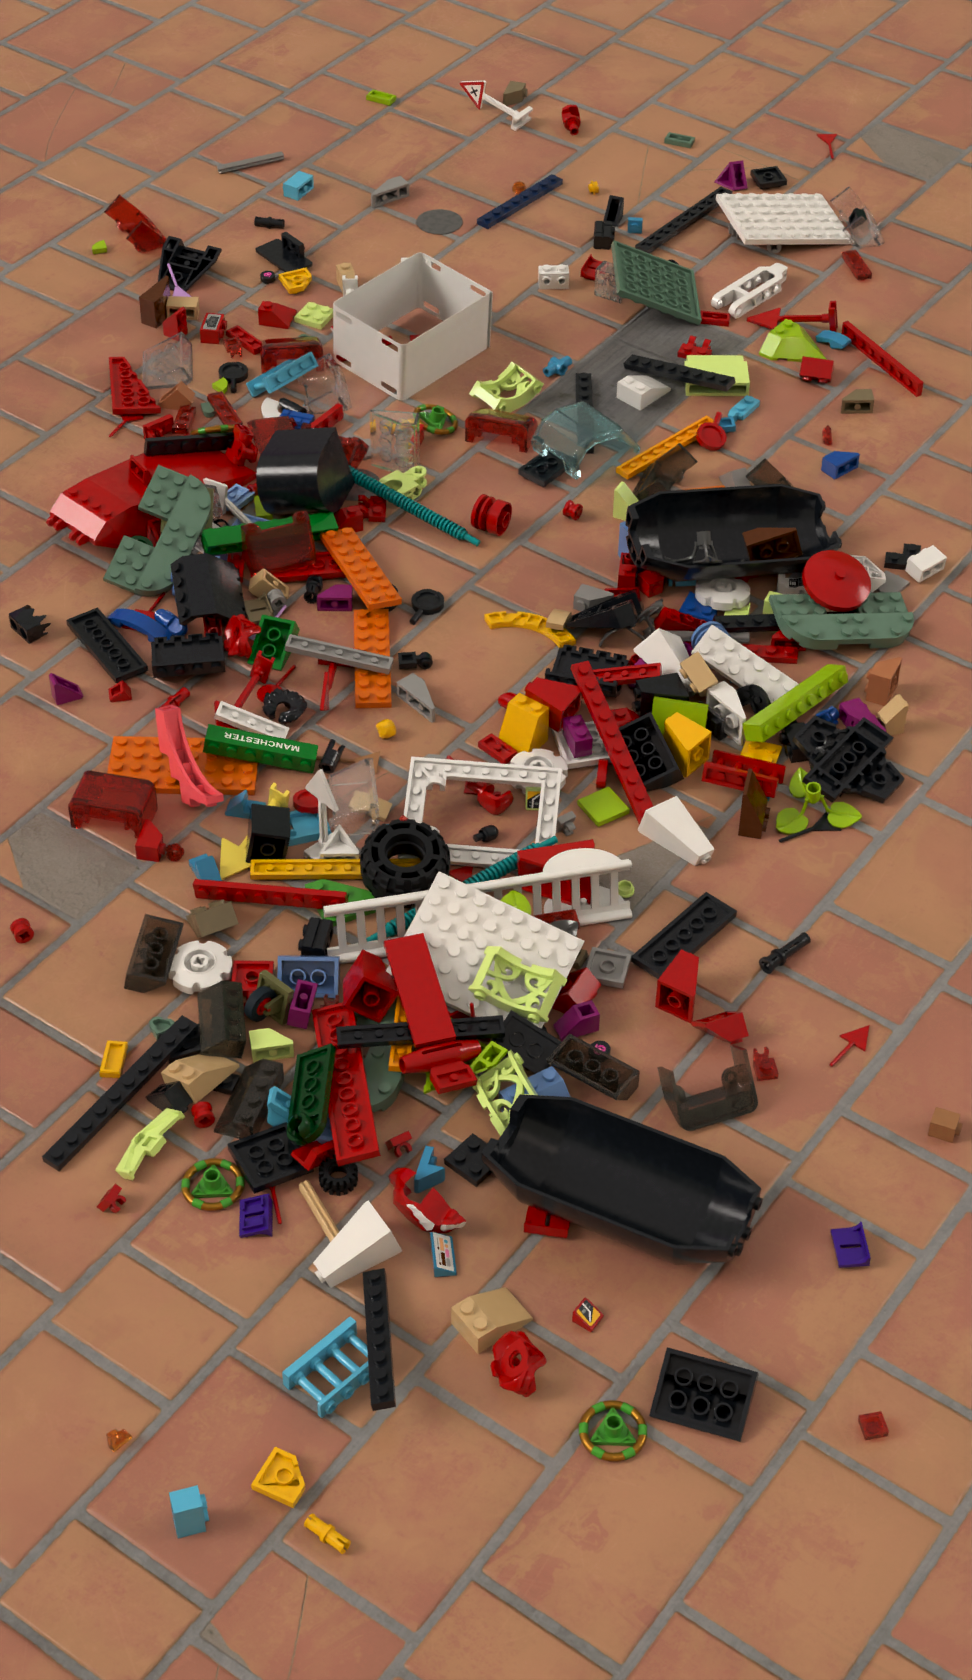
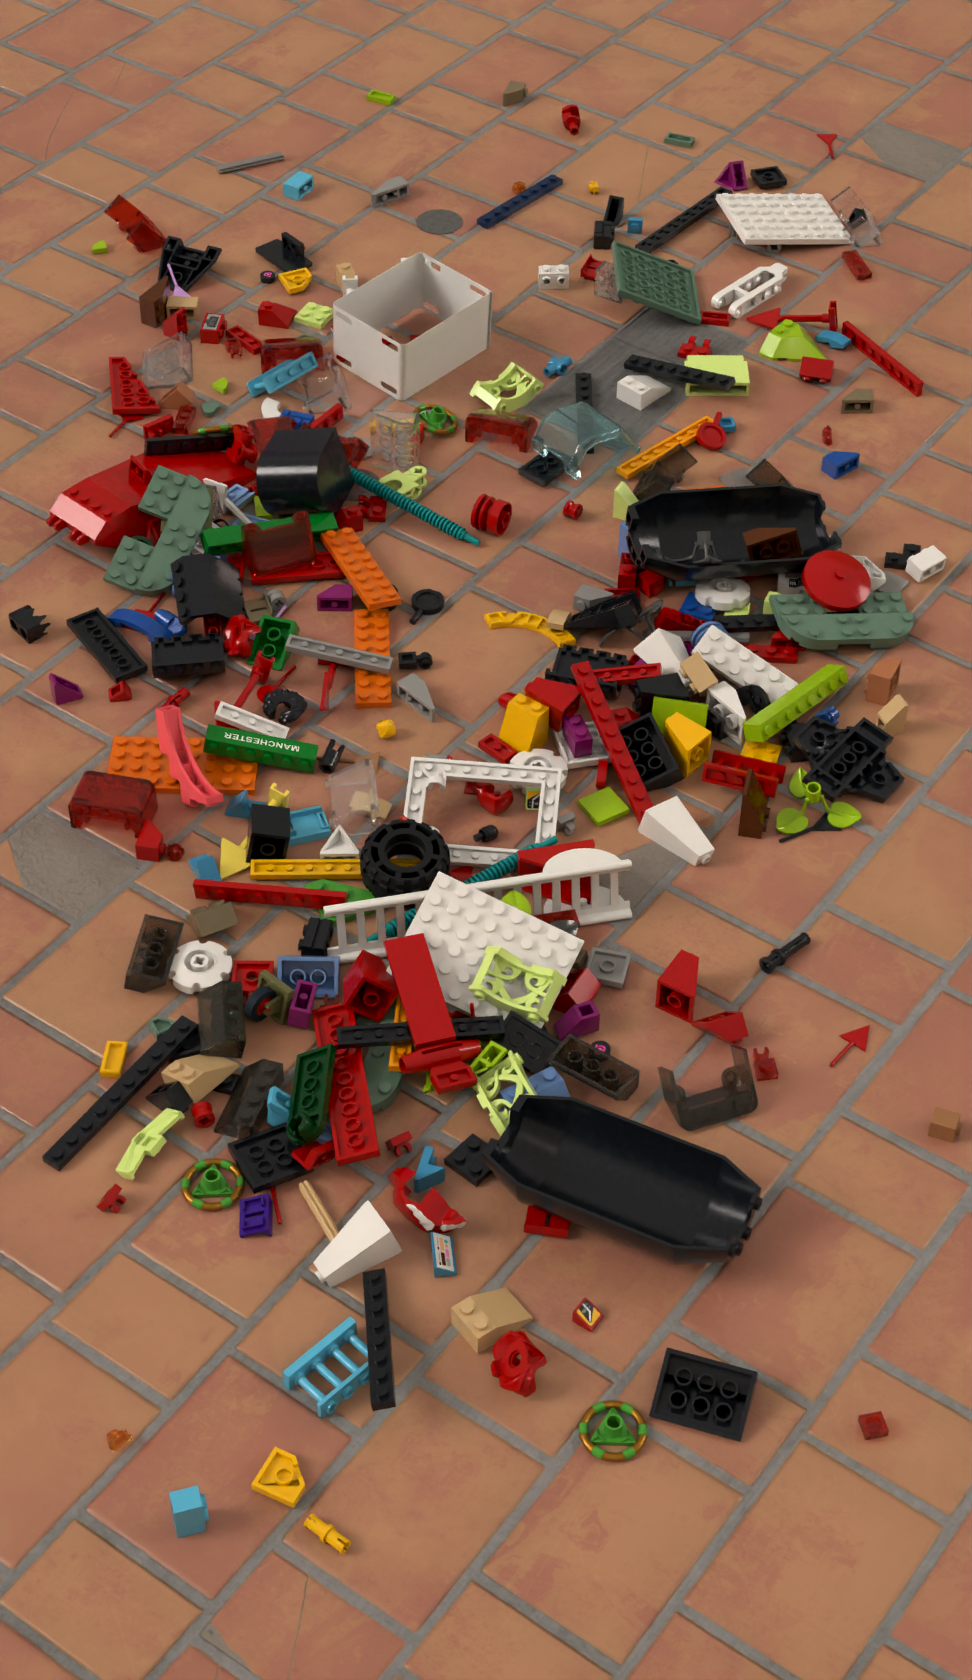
(22, 930): red wheel -> none
(223, 408): clear red plate -> none
(234, 373): black piece -> none
(265, 582): tan slope -> none
(269, 222): black pin -> none
(269, 1045): yellowish green slope -> none
(292, 406): black hinge -> none
(305, 802): red piece -> none
(313, 586): black connector -> none
(320, 789): white piece -> none
(337, 1184): black tyre -> none
(475, 91): white piece -> none
(625, 889): yellowish green plate -> none
(686, 932): black plate -> none
(744, 408): medium azure hinge -> none
(849, 1238): dark purple piece -> none
(854, 710): magenta slope -> none

